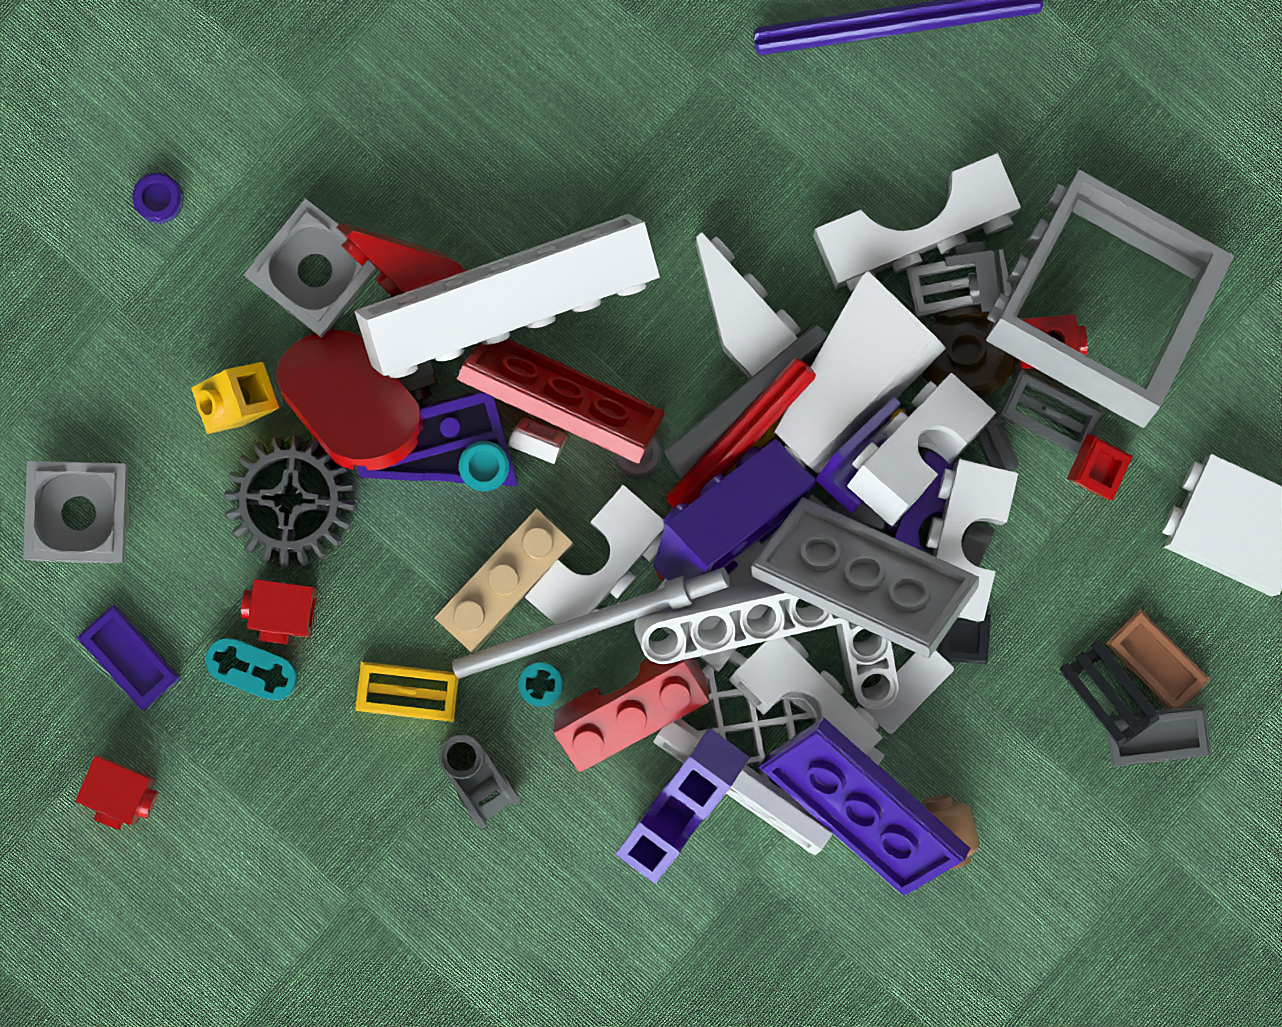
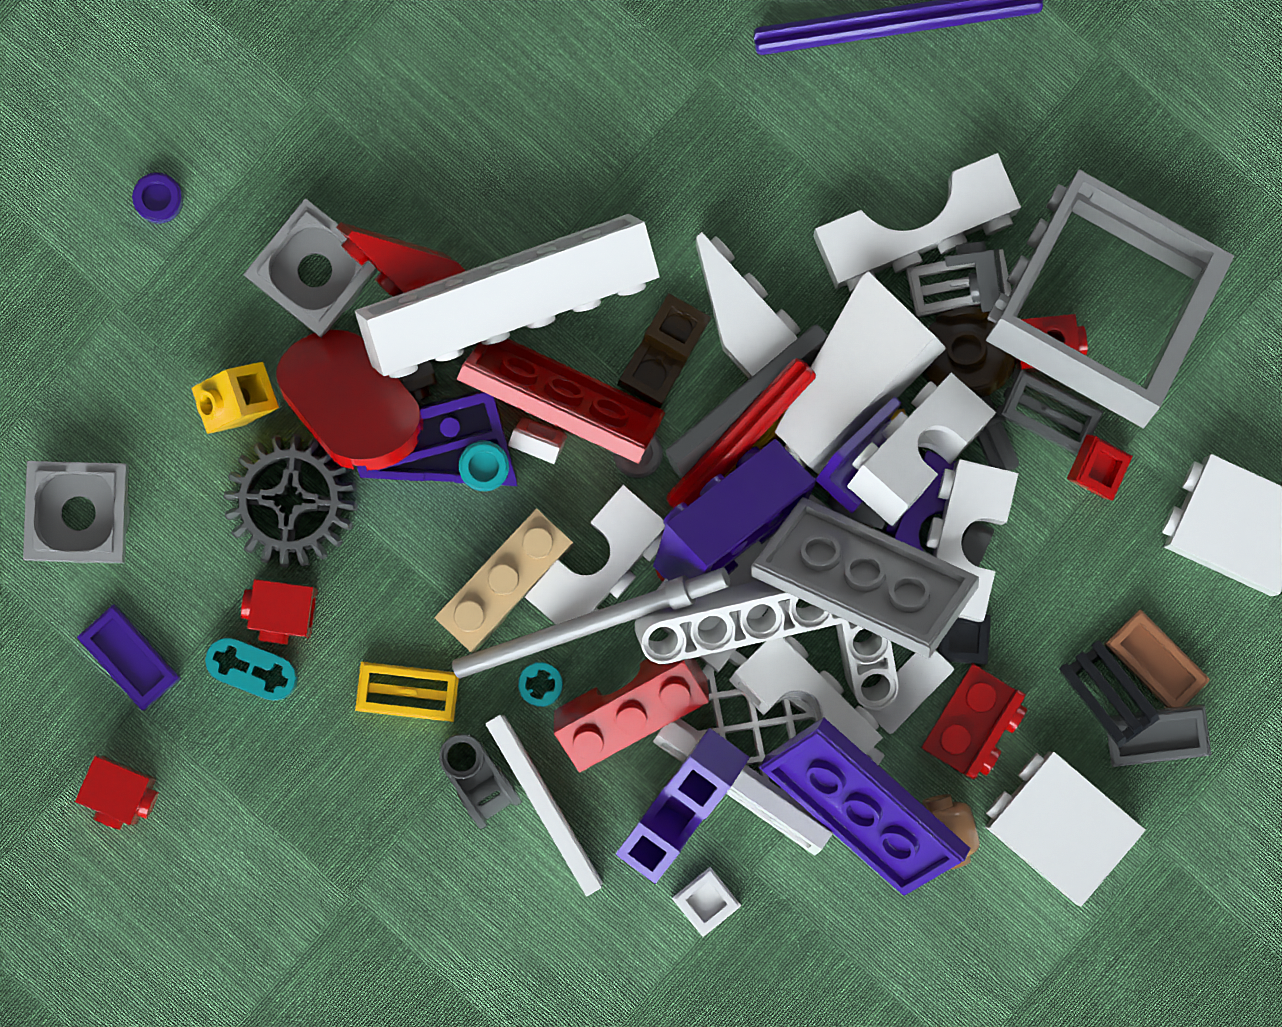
(545, 804): none -> white tile
(664, 351): none -> dark brown slope
(706, 901): none -> white tile
(975, 722): none -> red bracket
(1063, 826): none -> white brick

